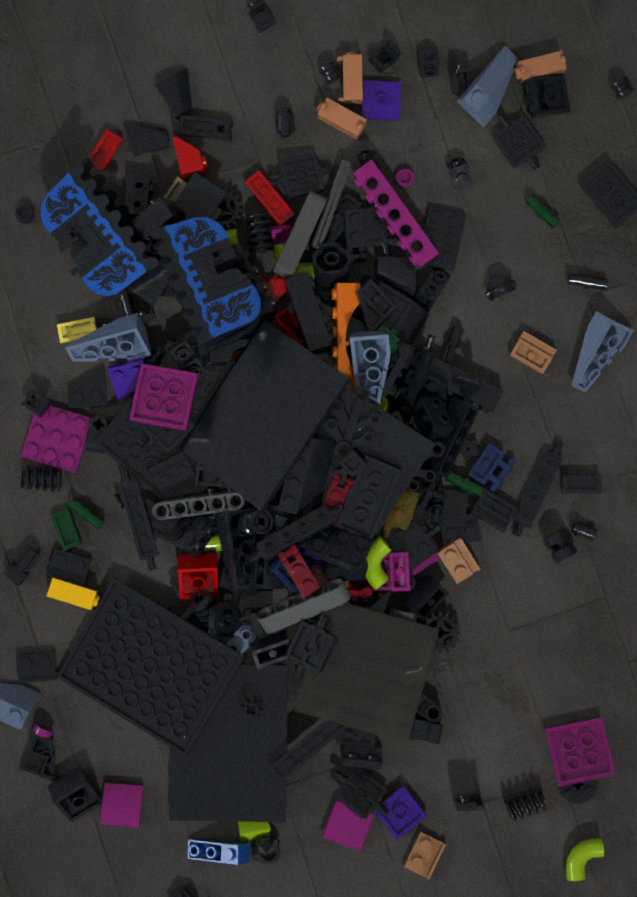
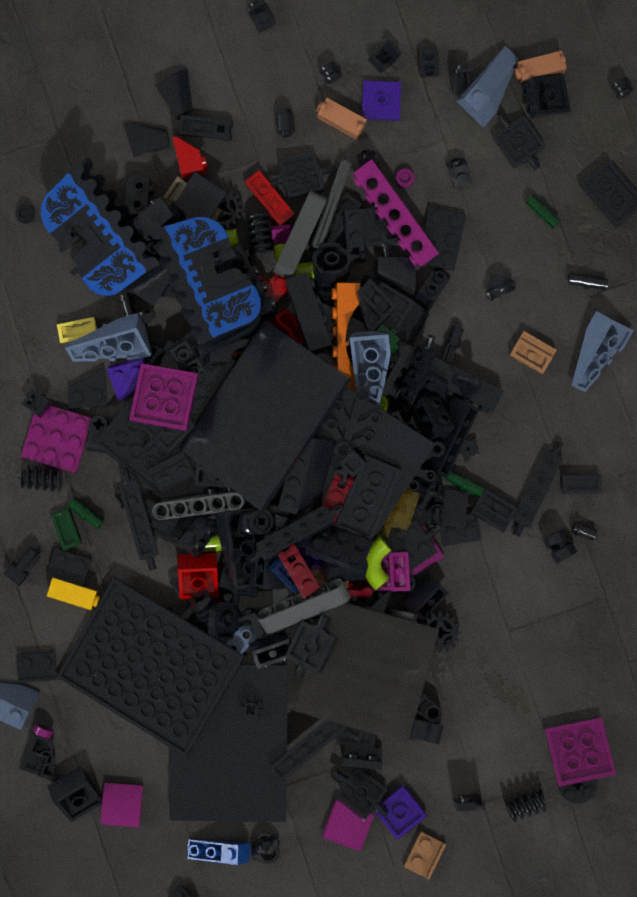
(105, 149): red plate -> none
(252, 830): lime brick -> none
(351, 78): nougat brick -> none
(458, 560): medium nougat plate -> none
(487, 463): dark blue plate -> none
(580, 855): lime cylinder -> none

